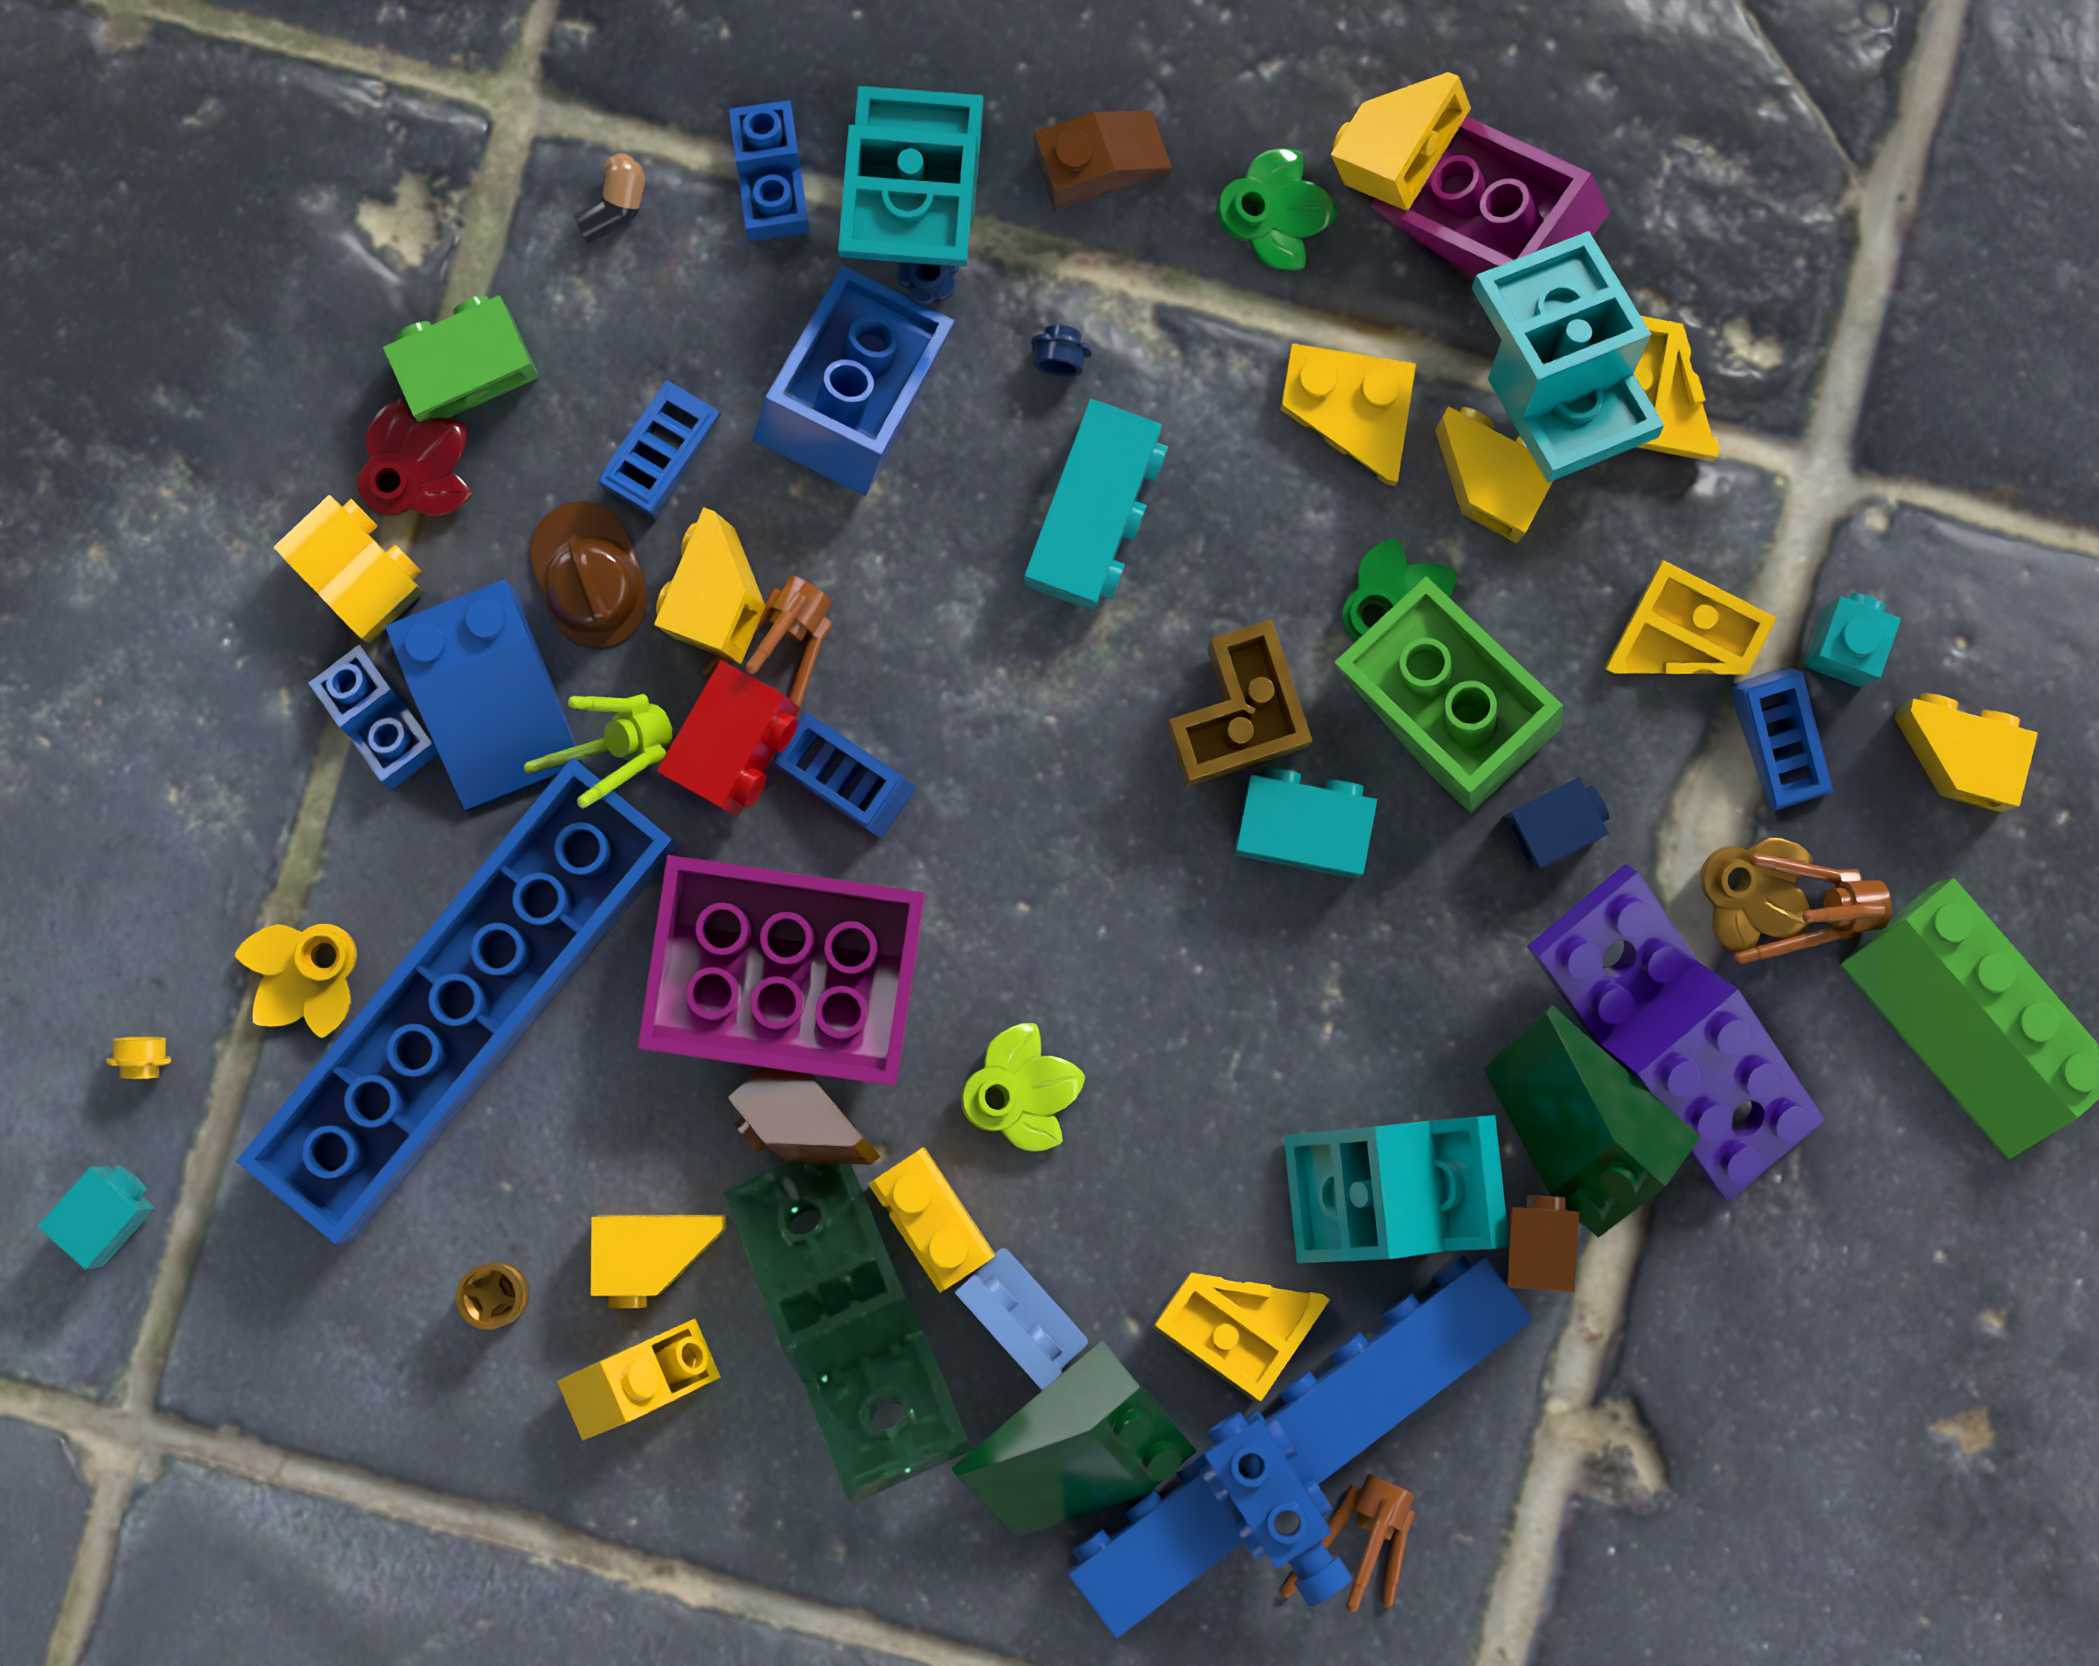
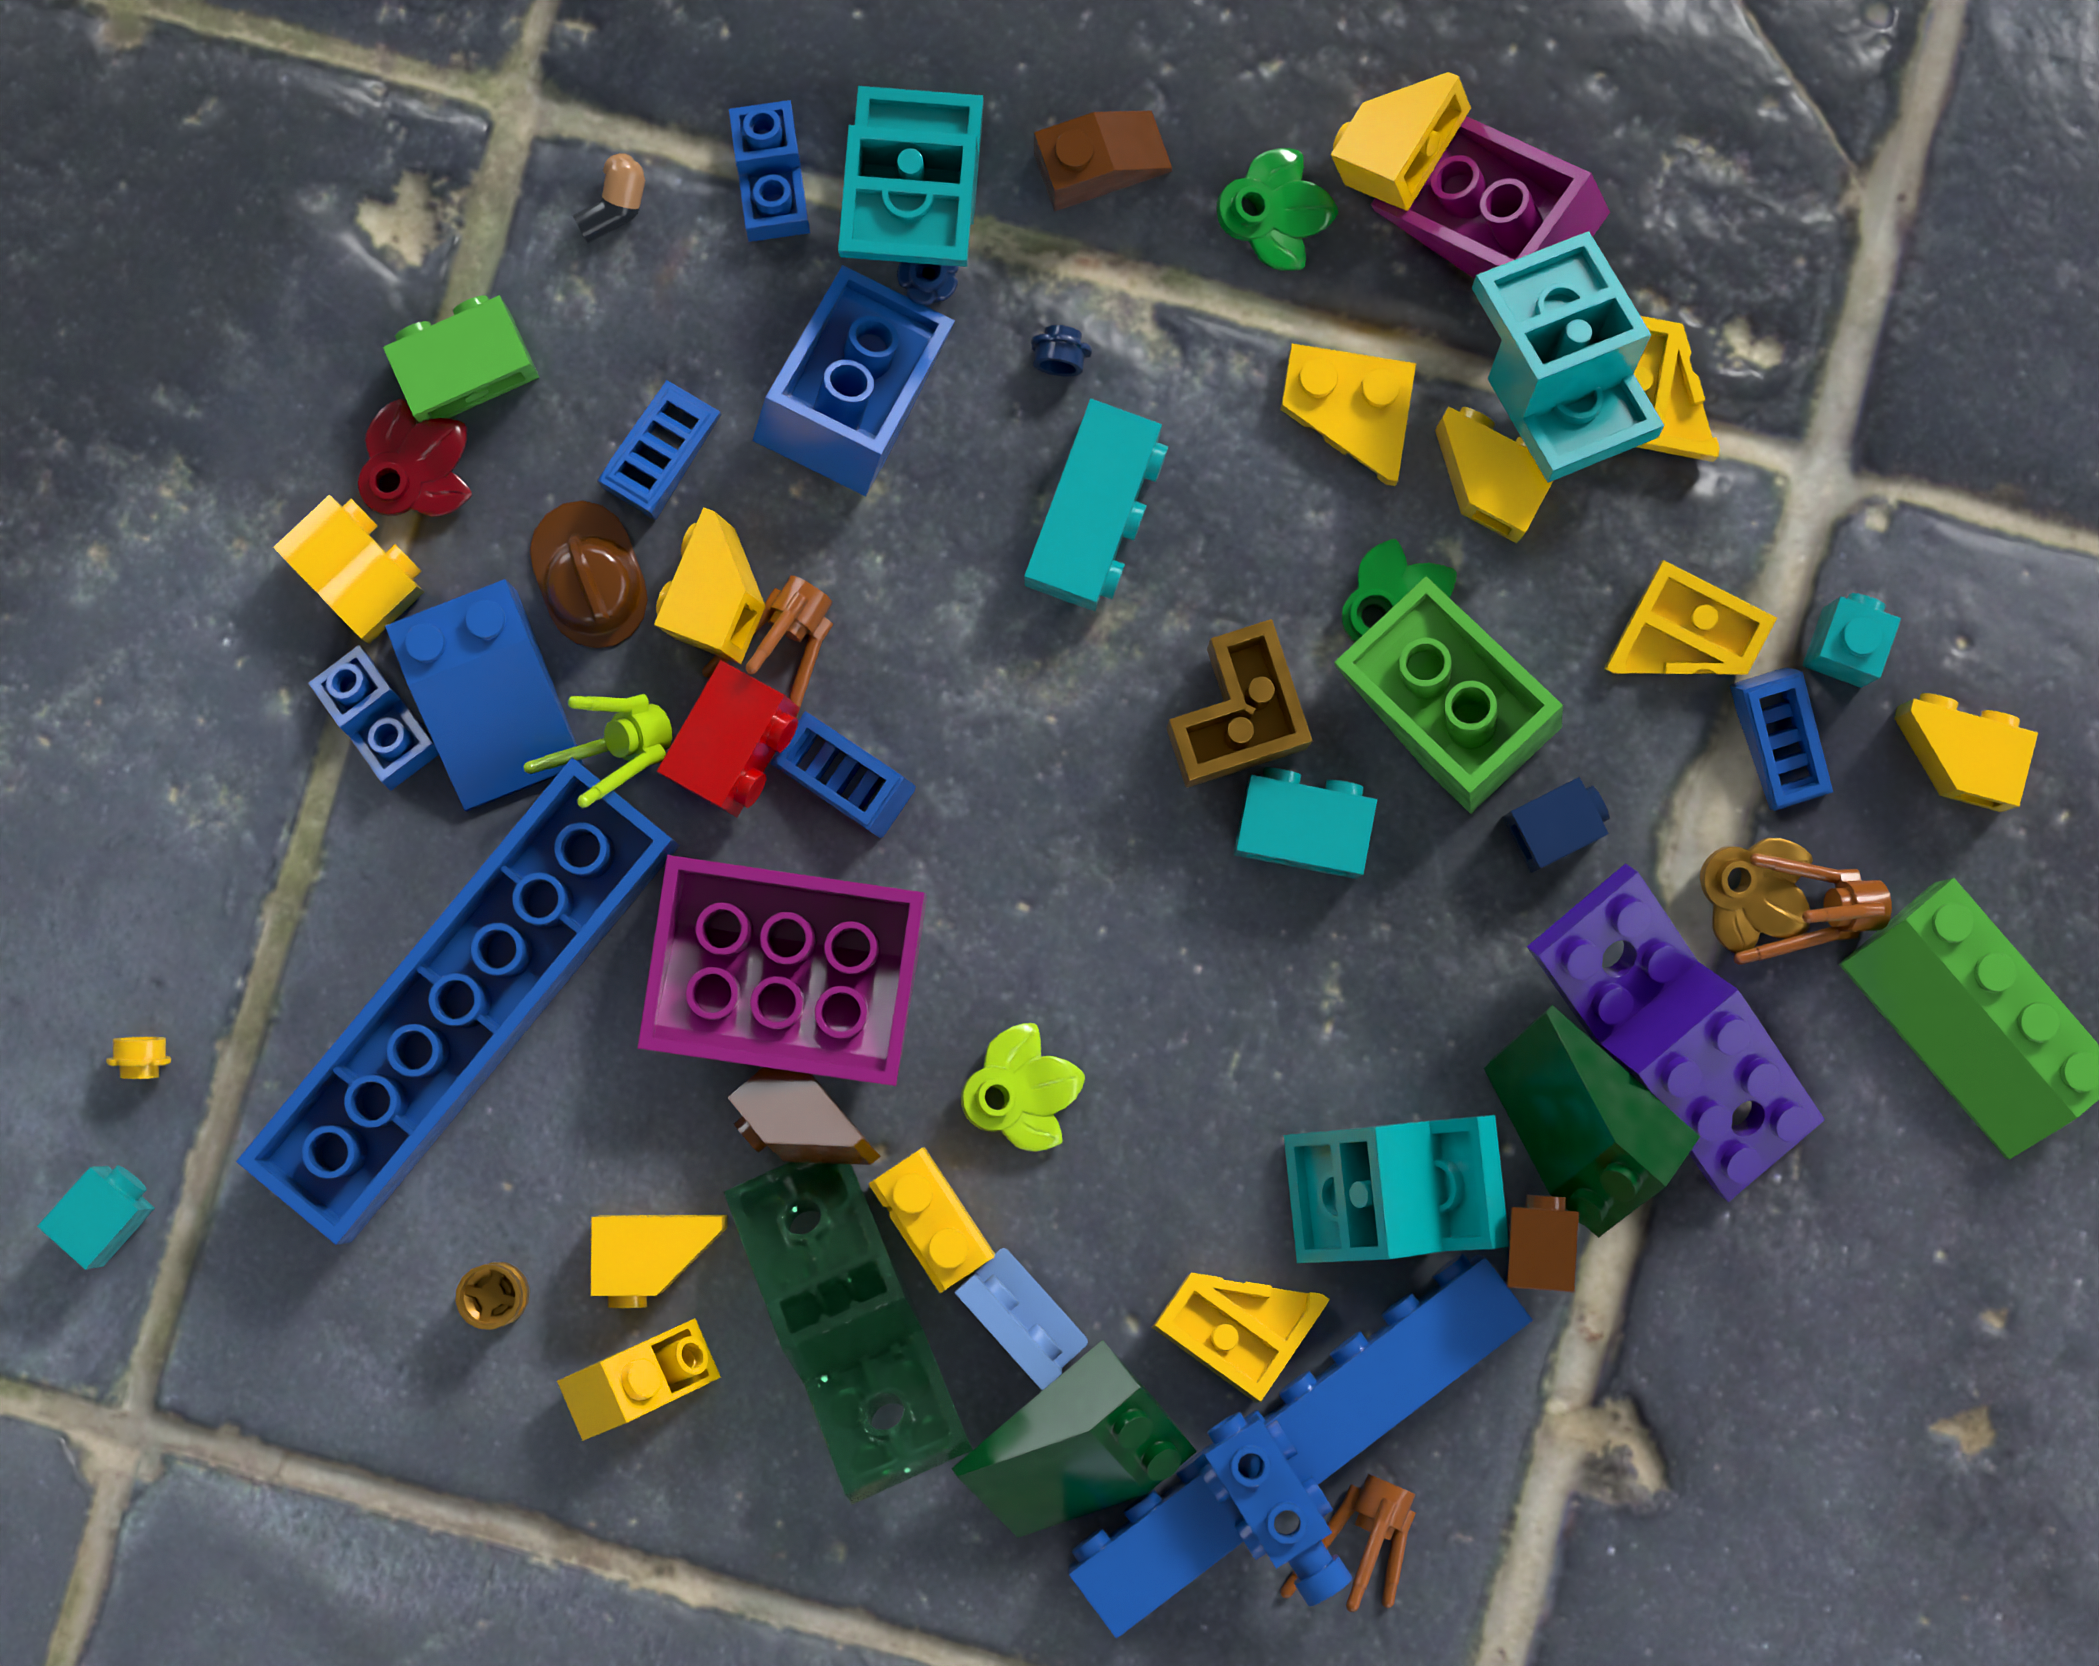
(294, 981): yellow plate -> none

